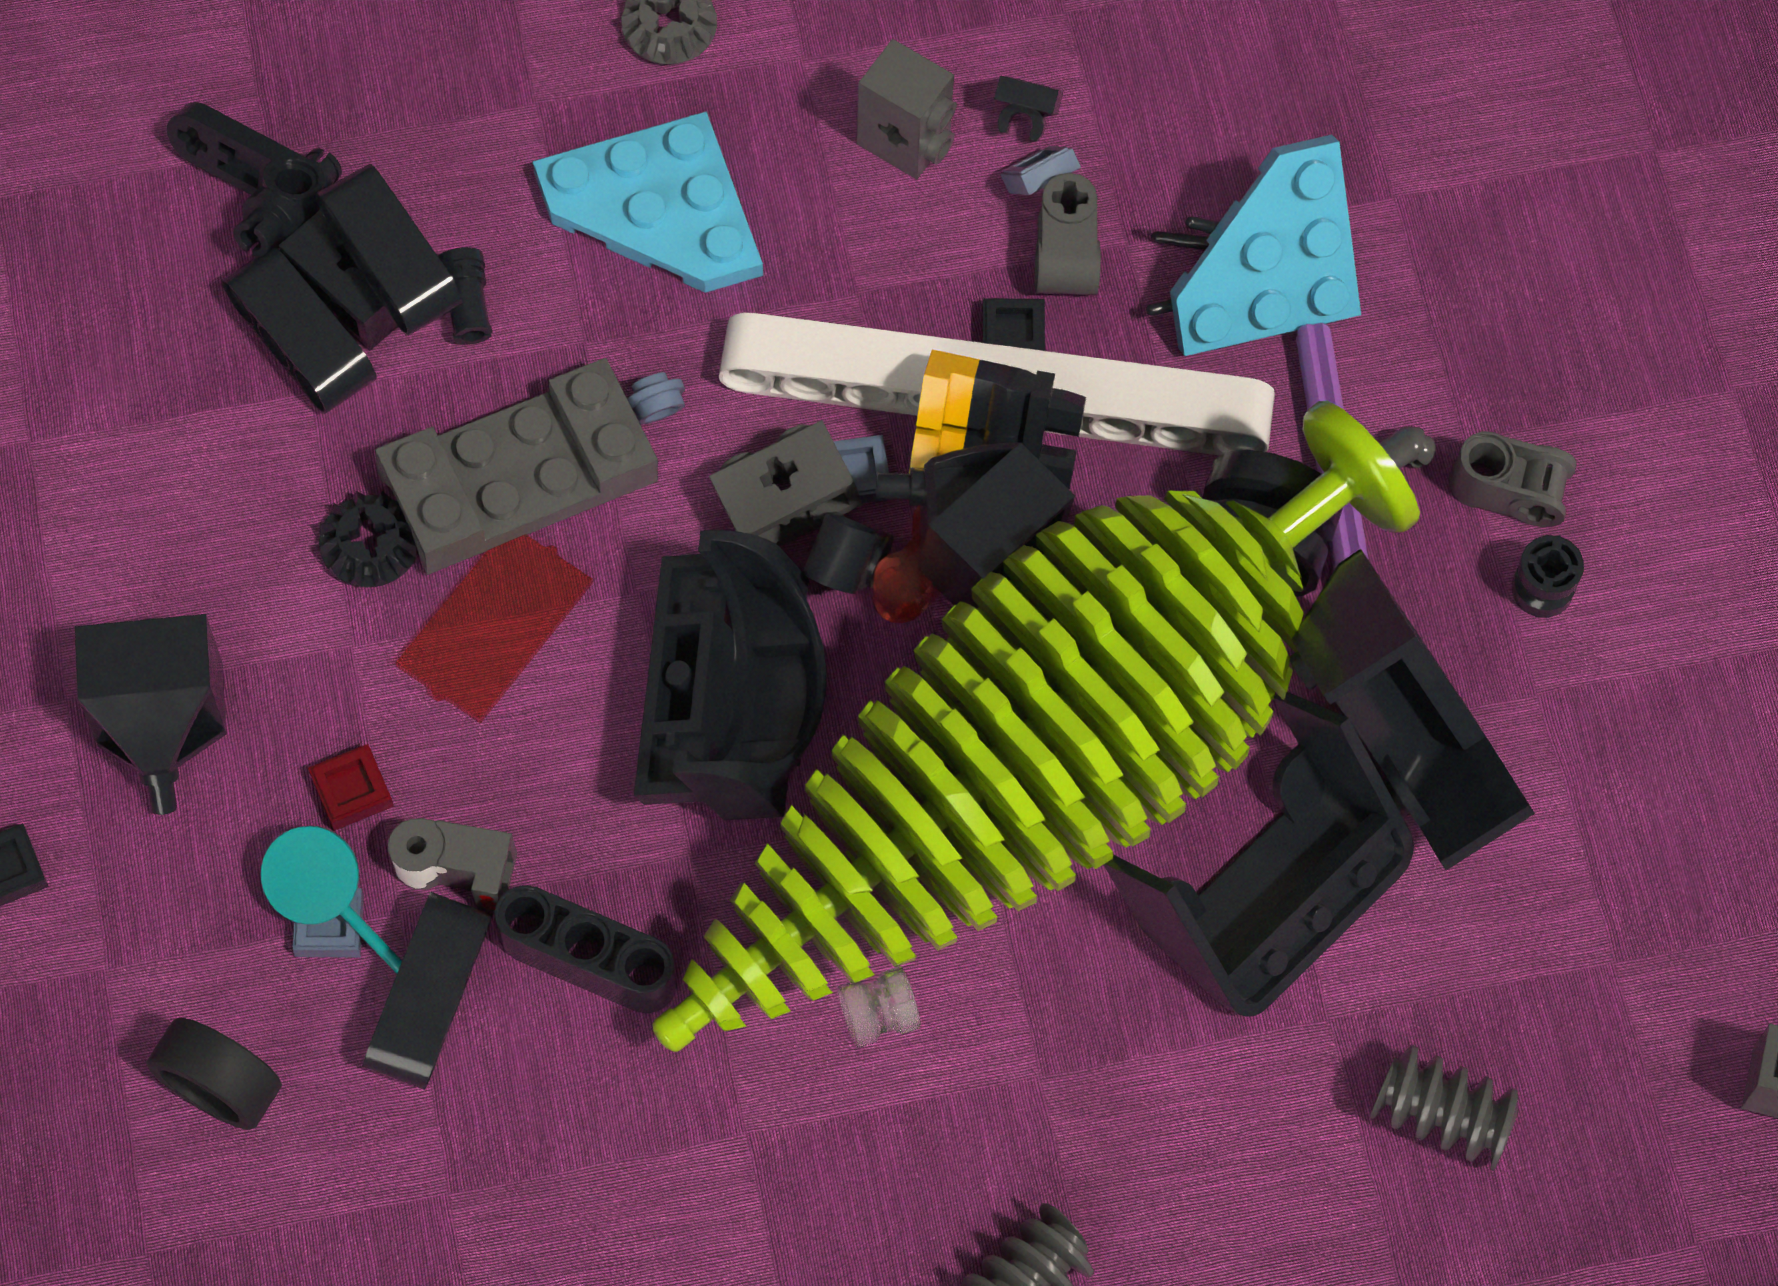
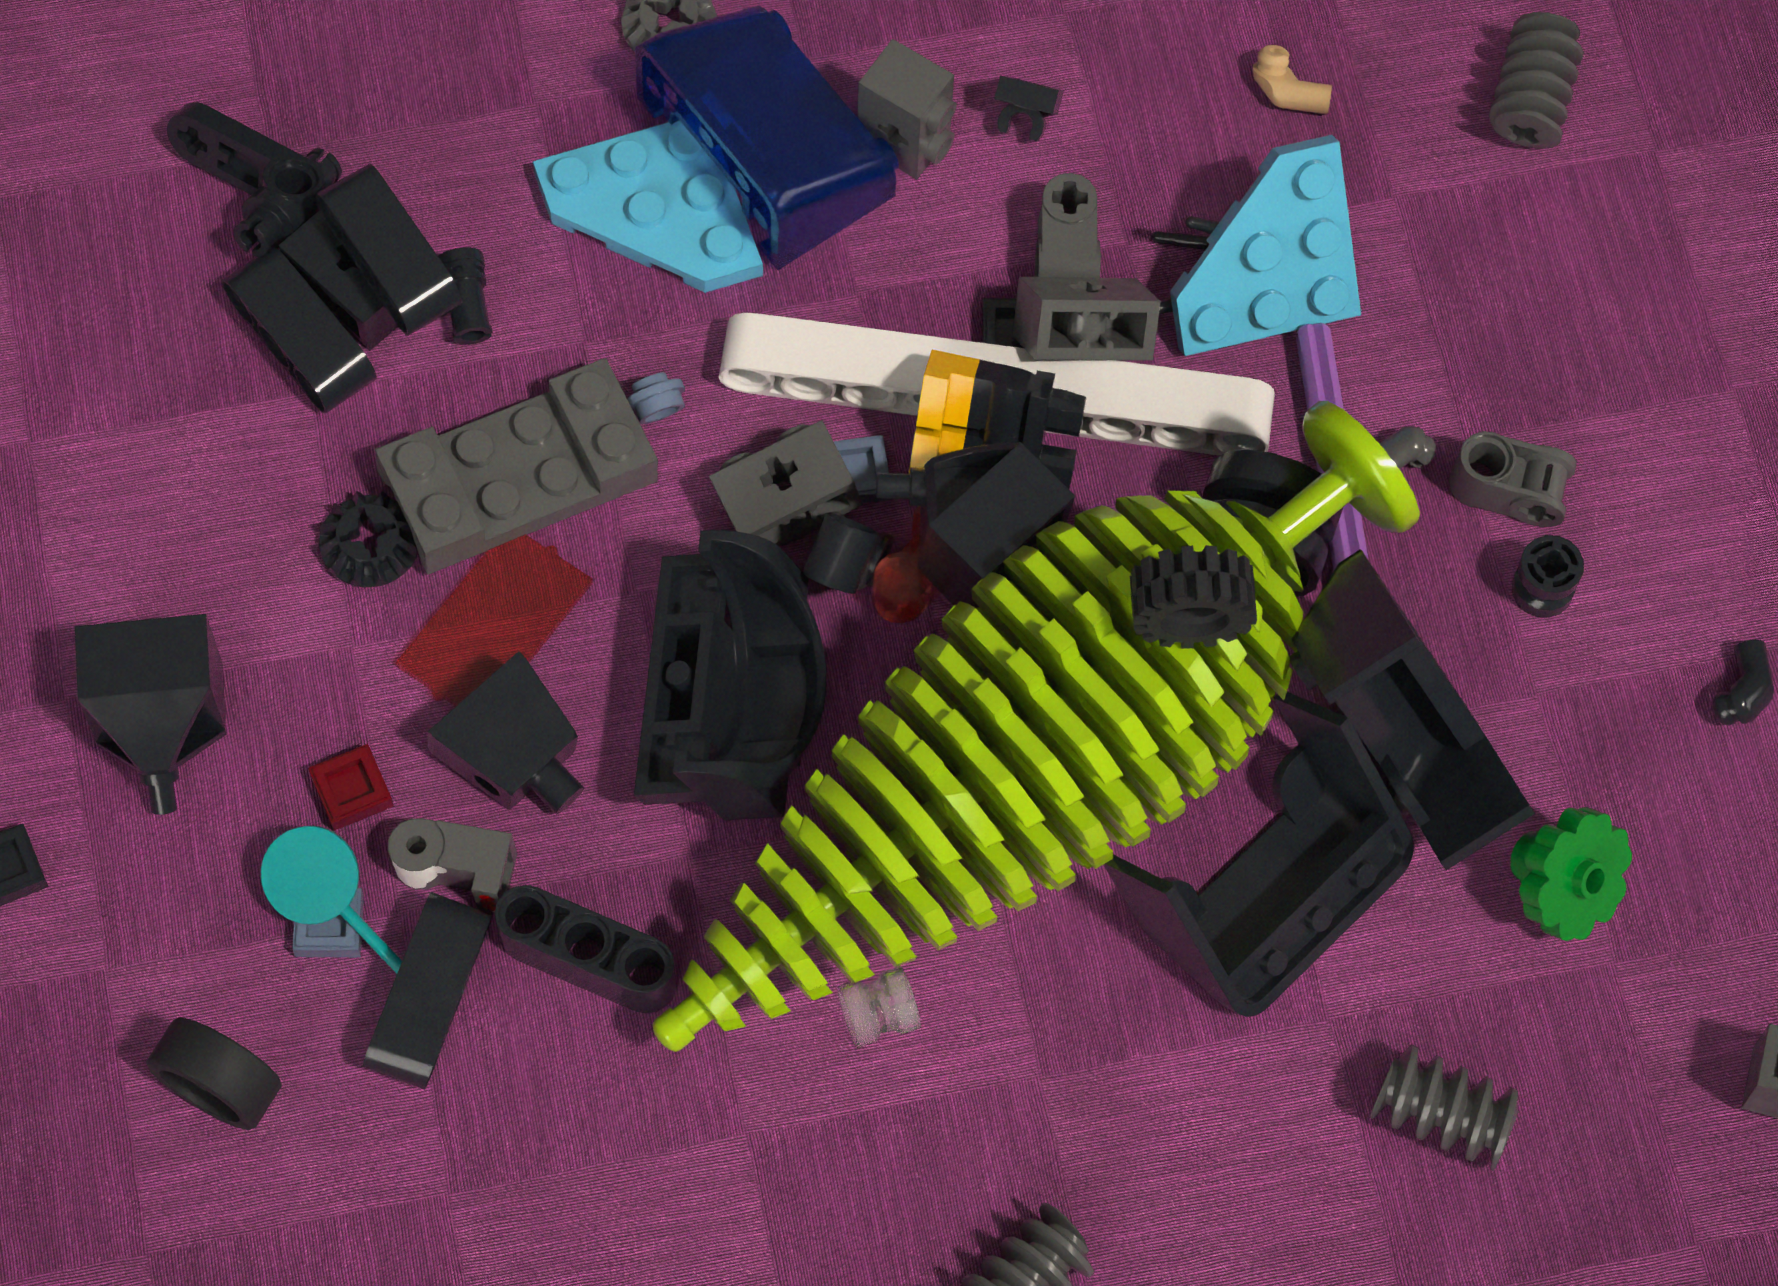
(510, 739): none -> black torso
(768, 126): none -> clear blue windscreen
(1037, 170): sand blue tile -> none
(1085, 318): none -> dark grey brick
(1193, 597): none -> black tyre
(1284, 88): none -> tan arm
(1537, 80): none -> dark grey piece
(1572, 872): none -> green plant
(1753, 688): none -> black arm

